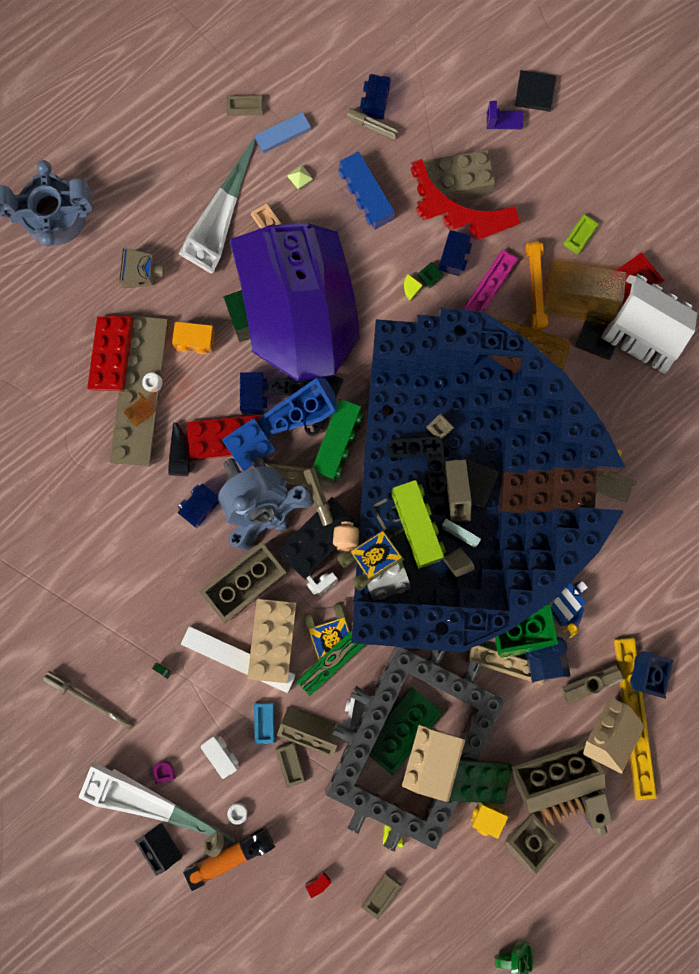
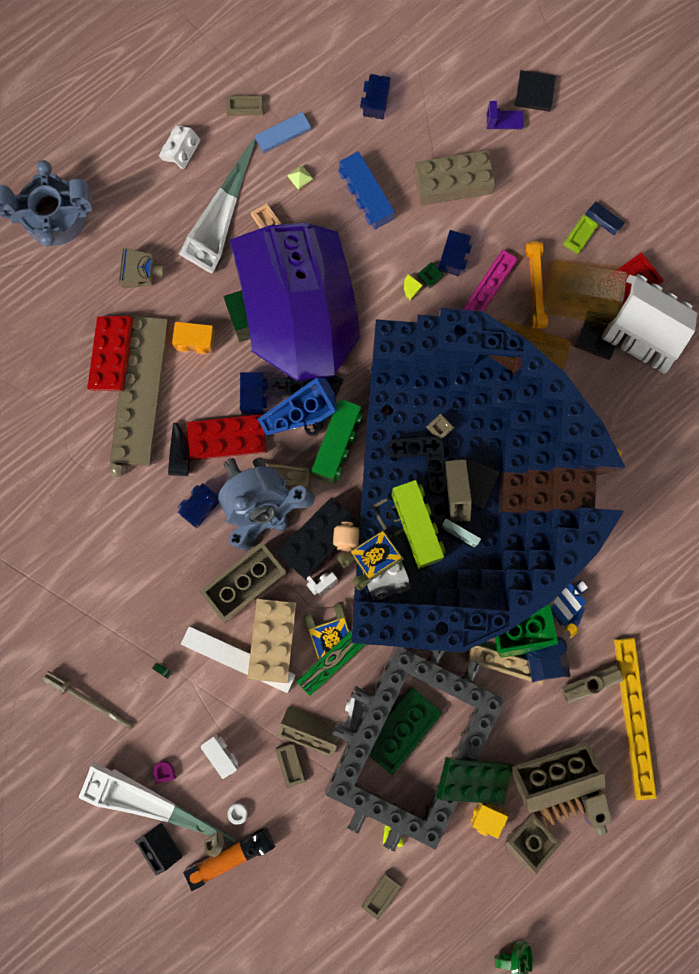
(117, 470): none -> dark tan hinge
(139, 410): clear orange bracket -> none
(152, 382): white tile -> none
(180, 146): none -> white bracket
(248, 444): blue plate -> none
(264, 723): dark azure tile -> none
(318, 885): red piece -> none
(322, 506): dark tan axle -> none
(372, 123): dark tan axle -> none
(433, 763): tan slope -> none
(455, 216): red arch -> none
(458, 562): dark tan tile -> none
(605, 218): none -> dark blue tile
(614, 486): dark tan panel -> none
(614, 735): tan slope -> none
(651, 674): dark blue slope -> none

